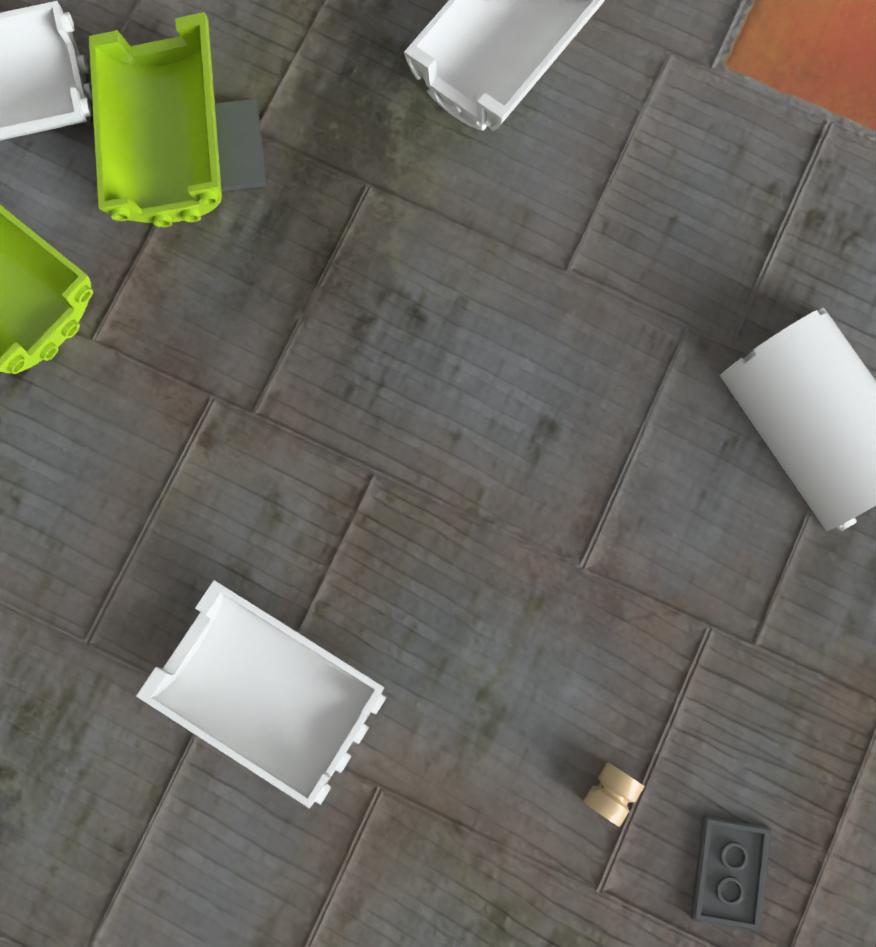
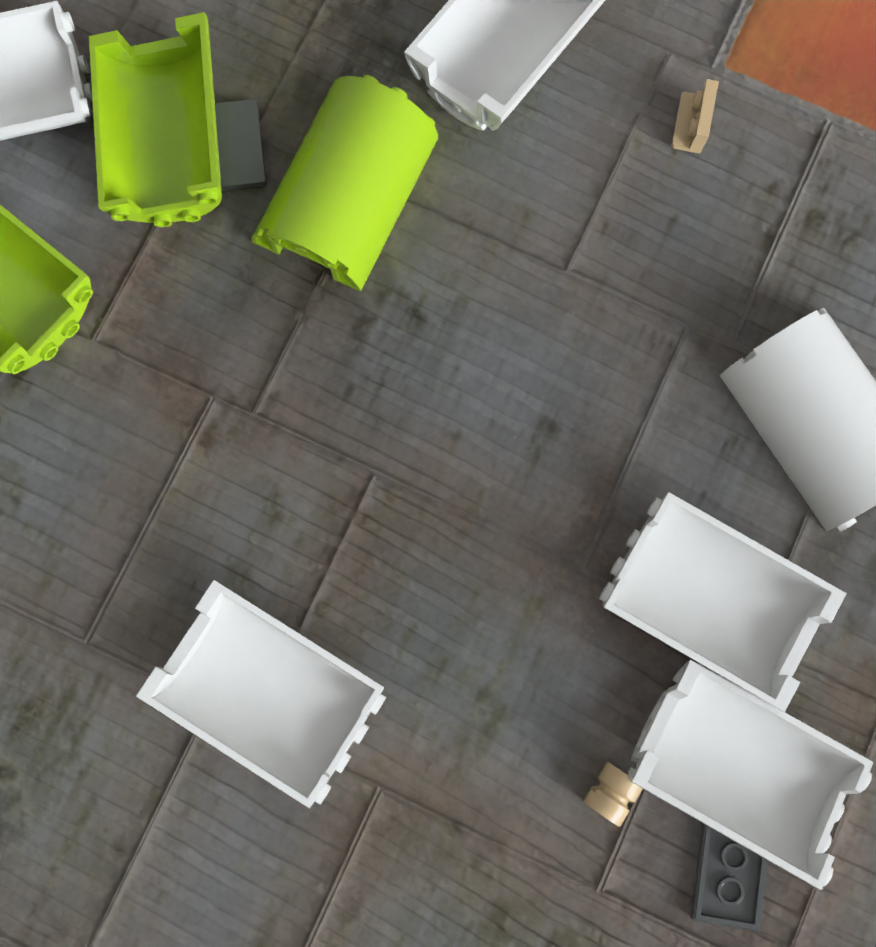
(349, 178): none -> lime cylinder
(694, 118): none -> tan bracket
(720, 598): none -> white cylinder
(748, 771): none -> white cylinder

